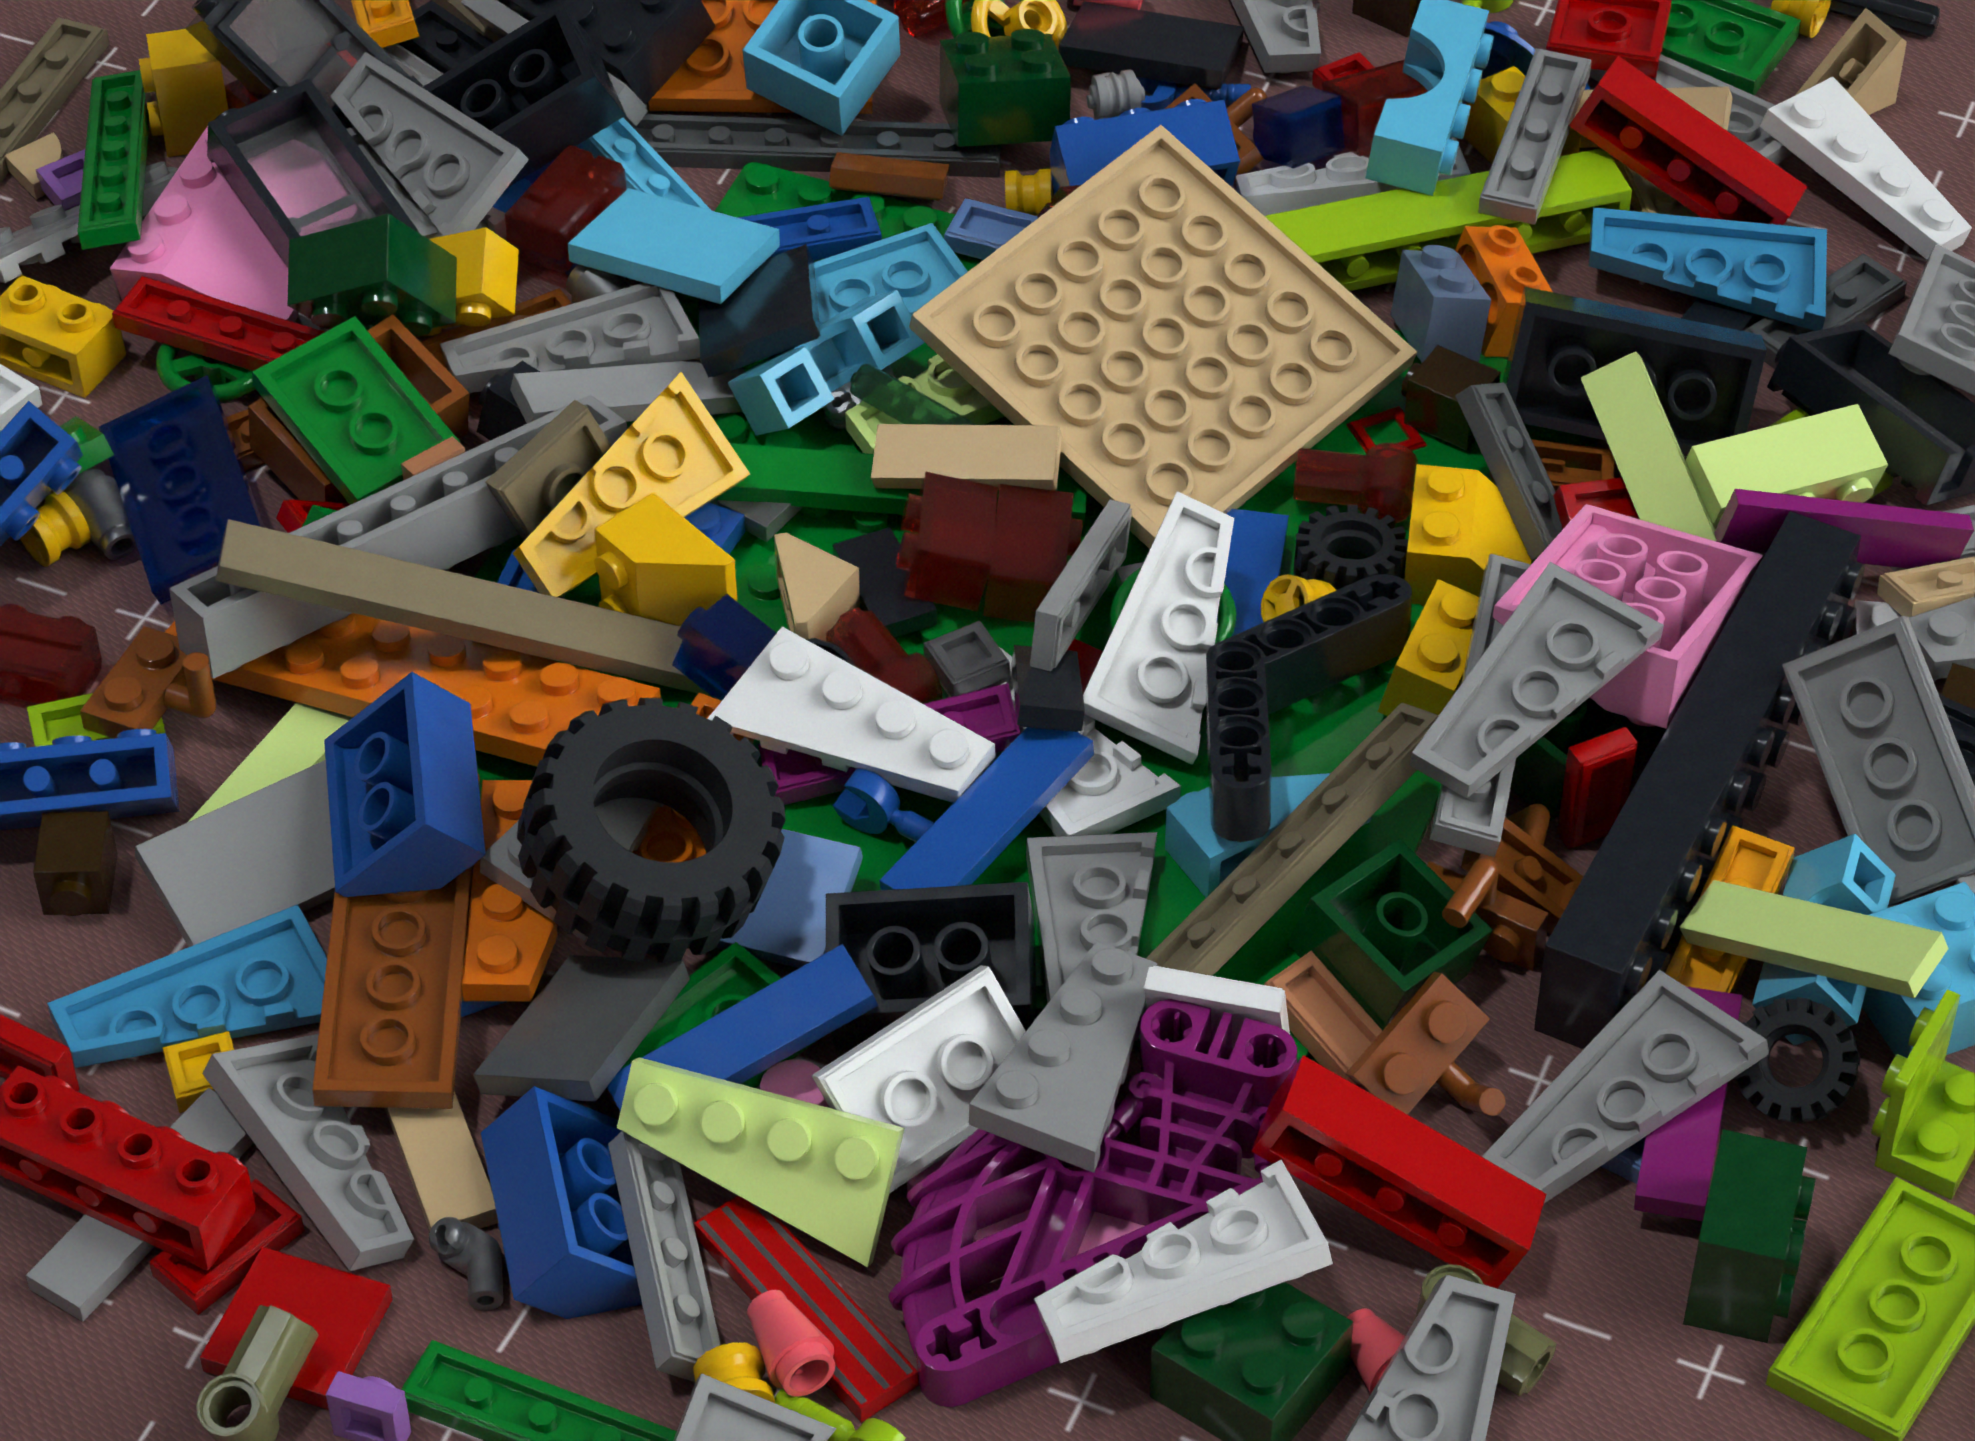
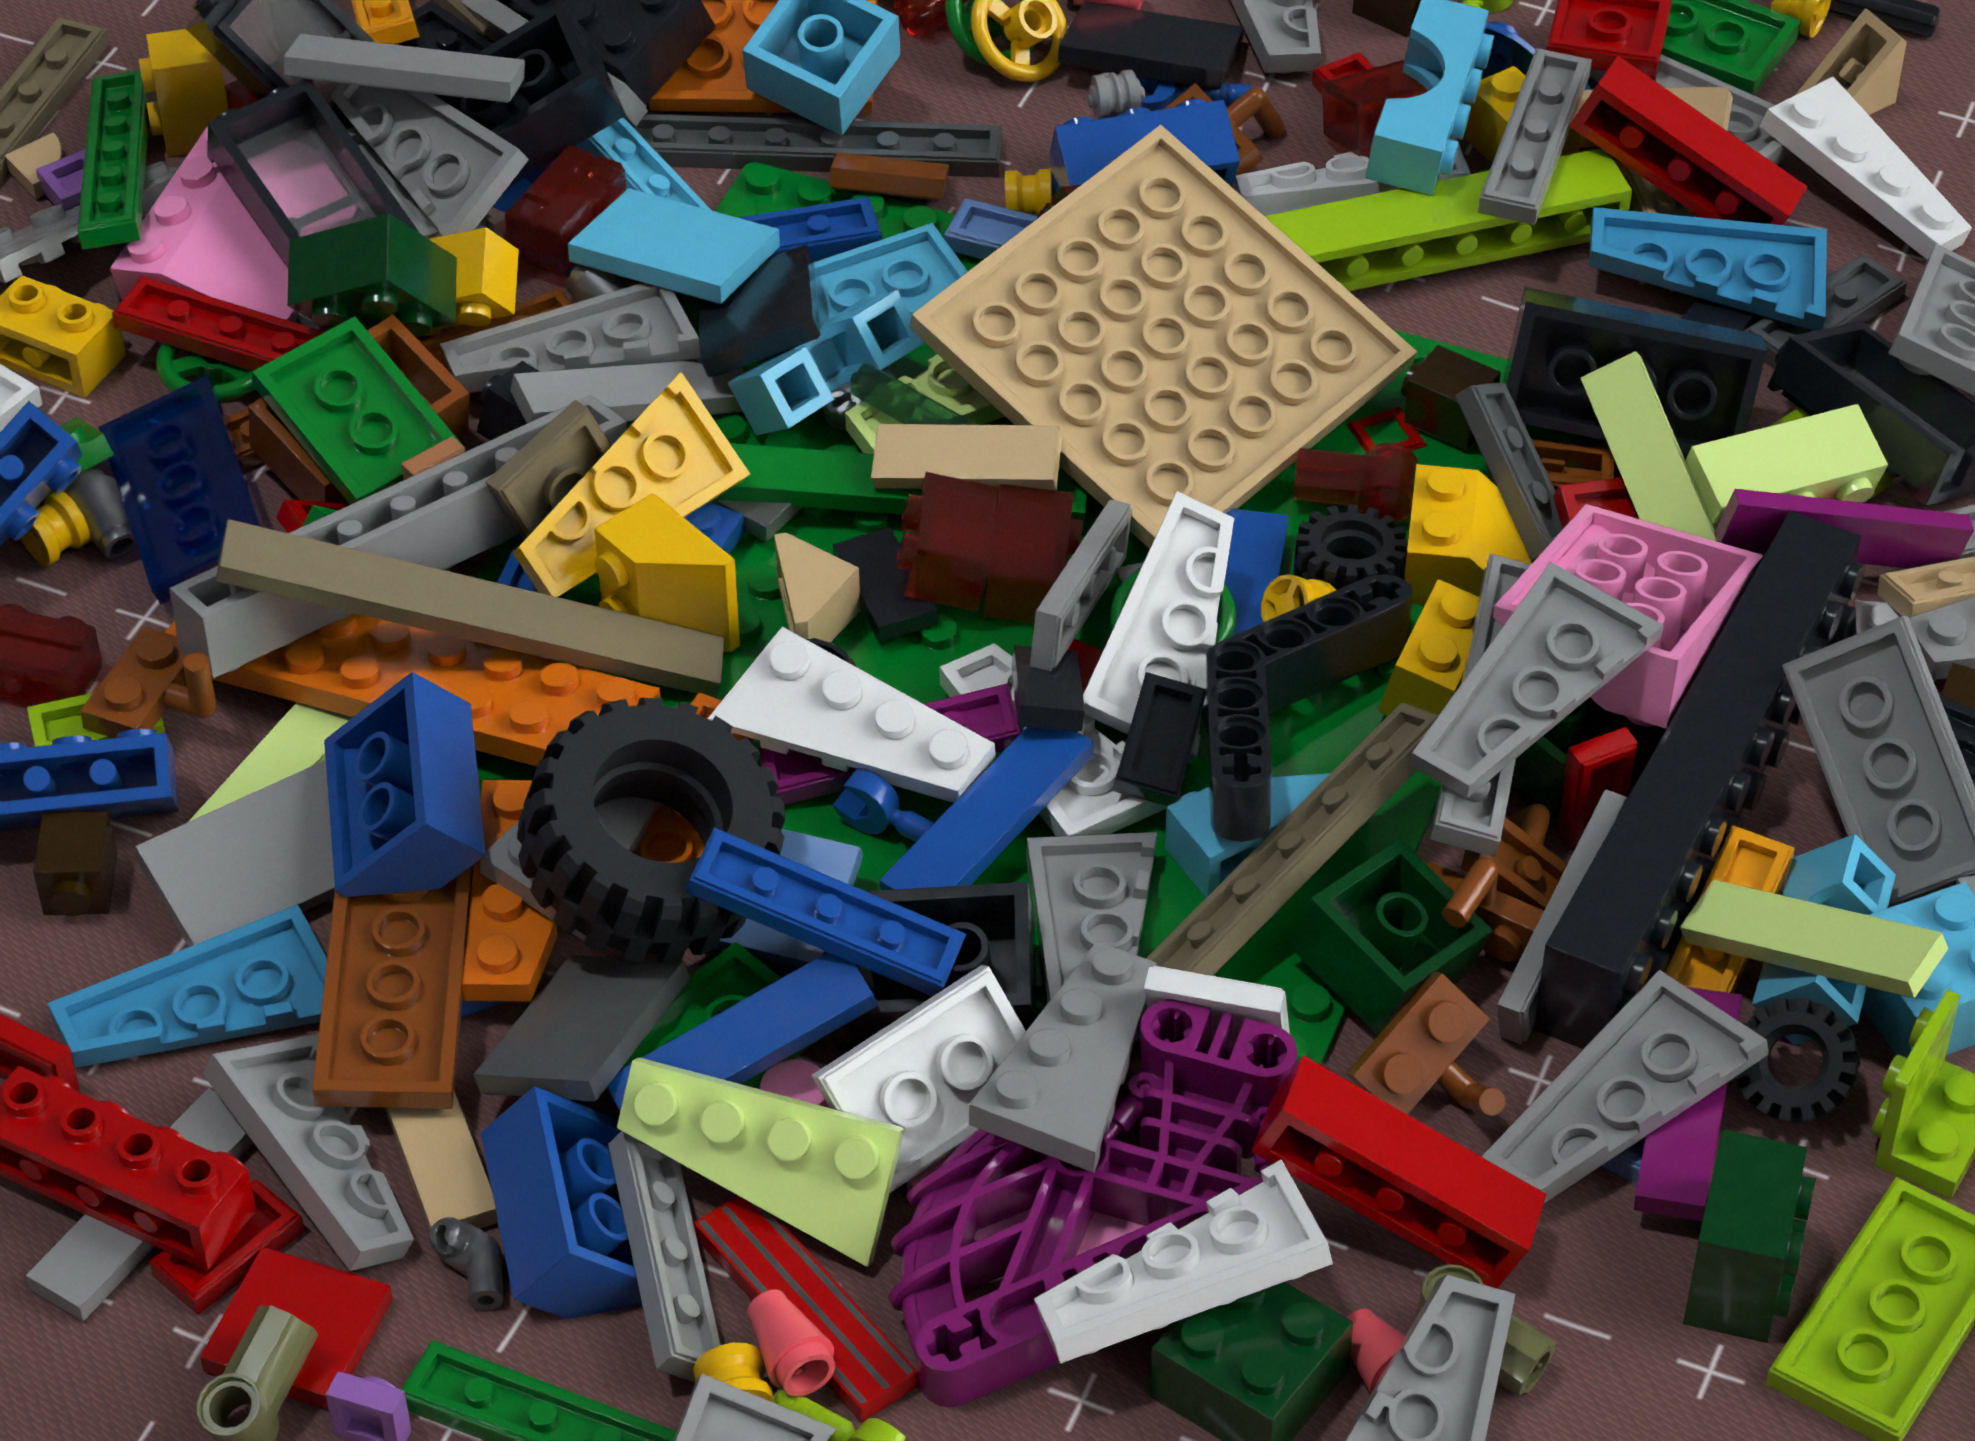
(187, 1062): yellow tile -> none
(404, 68): none -> light grey tile
(720, 645): clear blue brick -> none
(825, 912): none -> blue tile
(882, 656): clear red piece -> none
(967, 659): flat silver tile -> none
(1003, 87): dark green brick -> none
(1160, 740): none -> black tile
(1298, 126): clear blue brick -> none
(1325, 1015): nougat tile -> none
(1440, 302): sand blue brick -> none
(1503, 269): orange brick -> none
(1520, 998): none -> light grey tile

